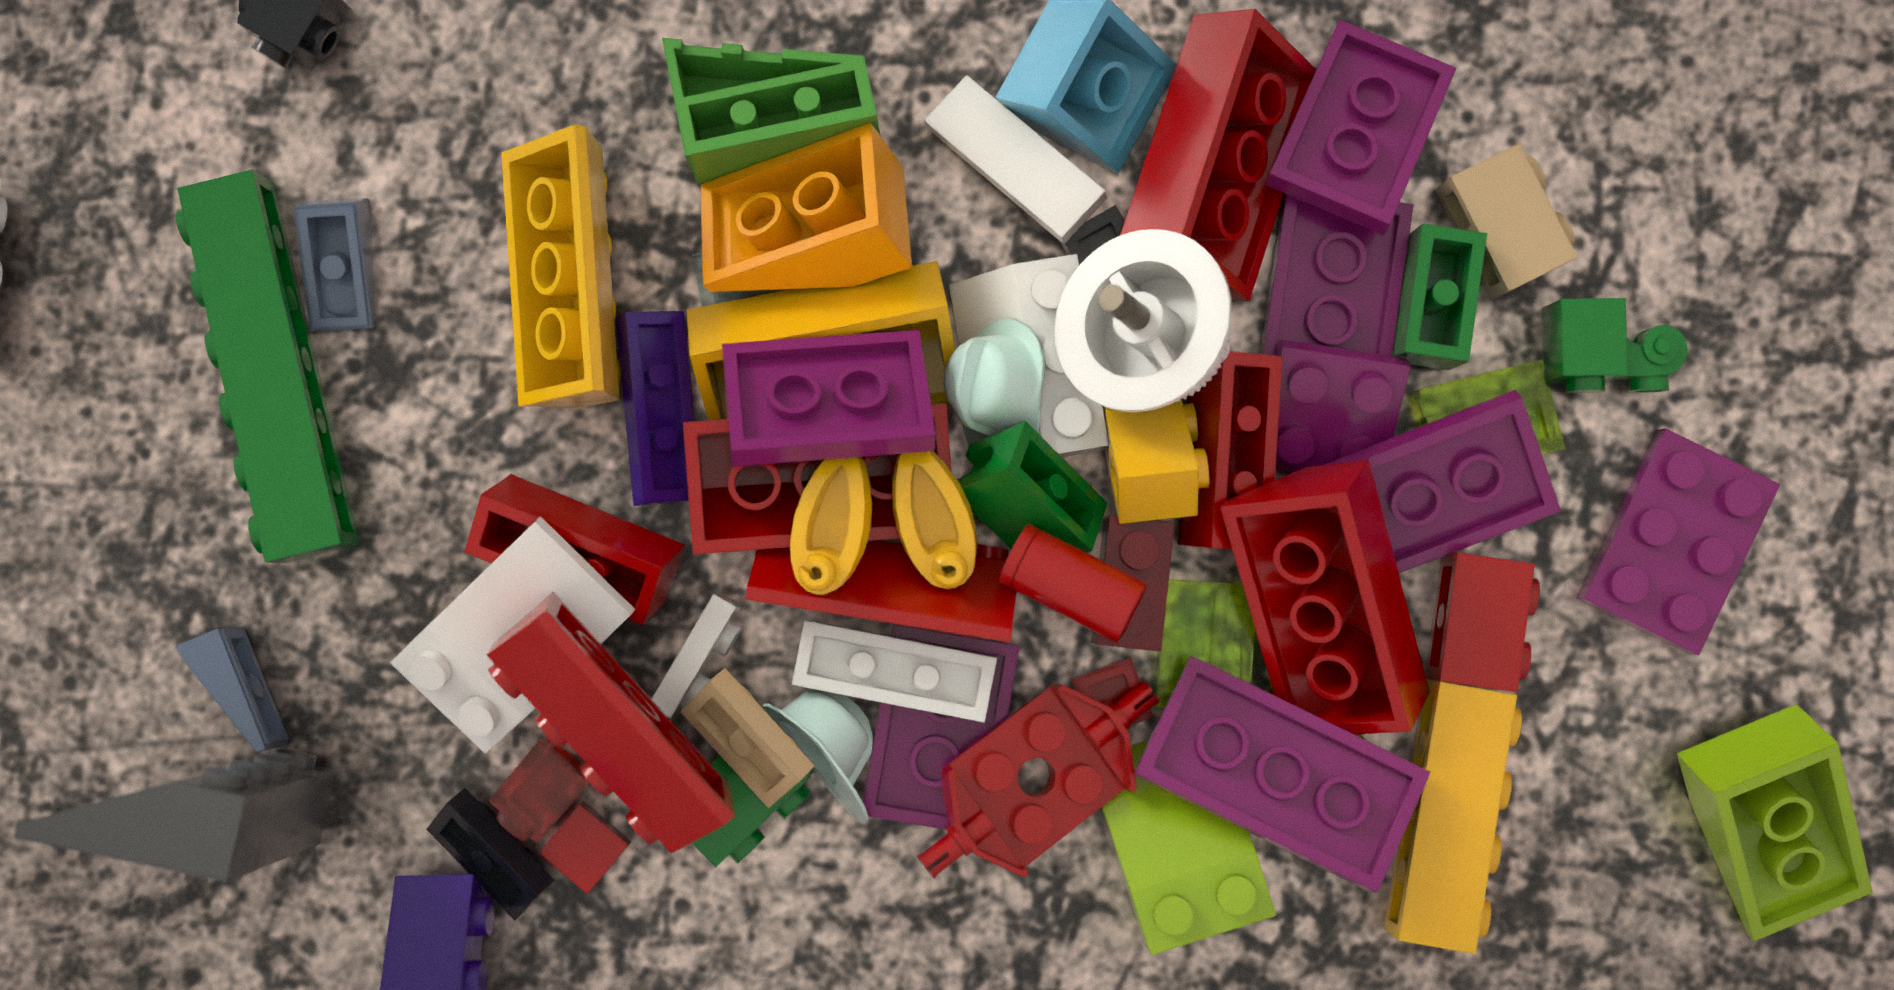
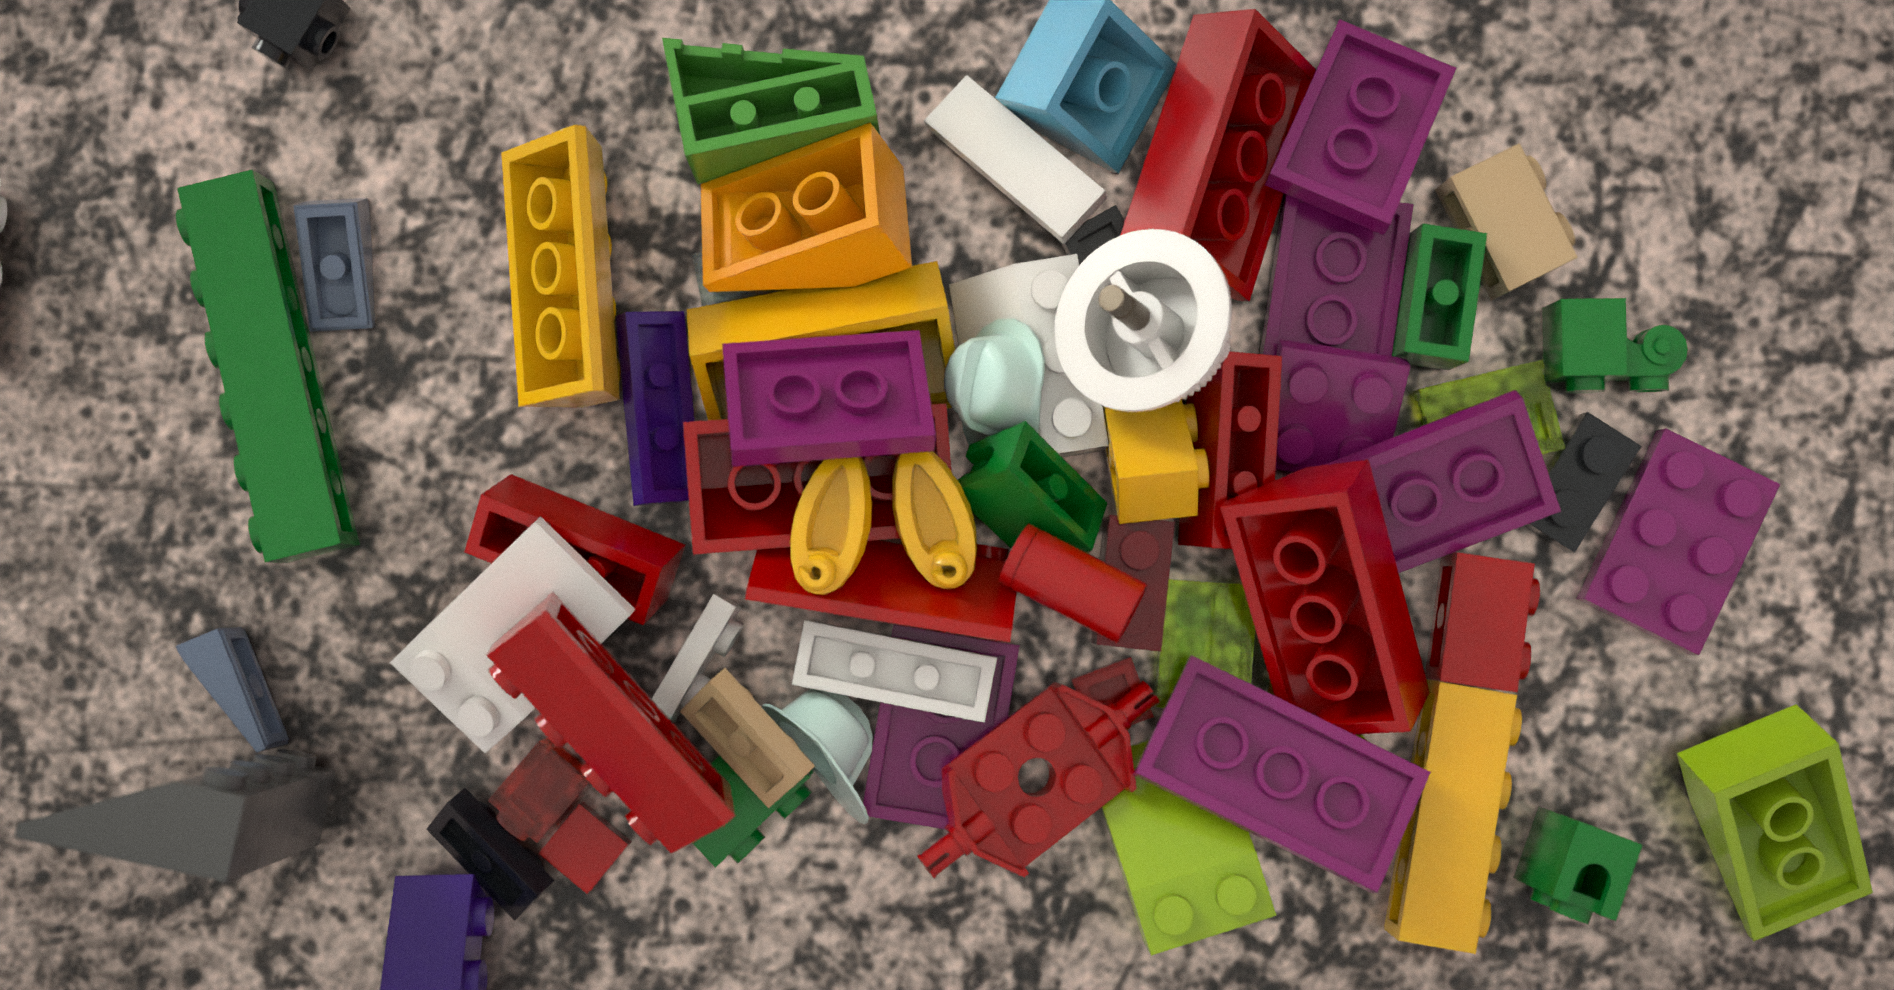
(1576, 866): none -> green brick
(1584, 479): none -> black plate

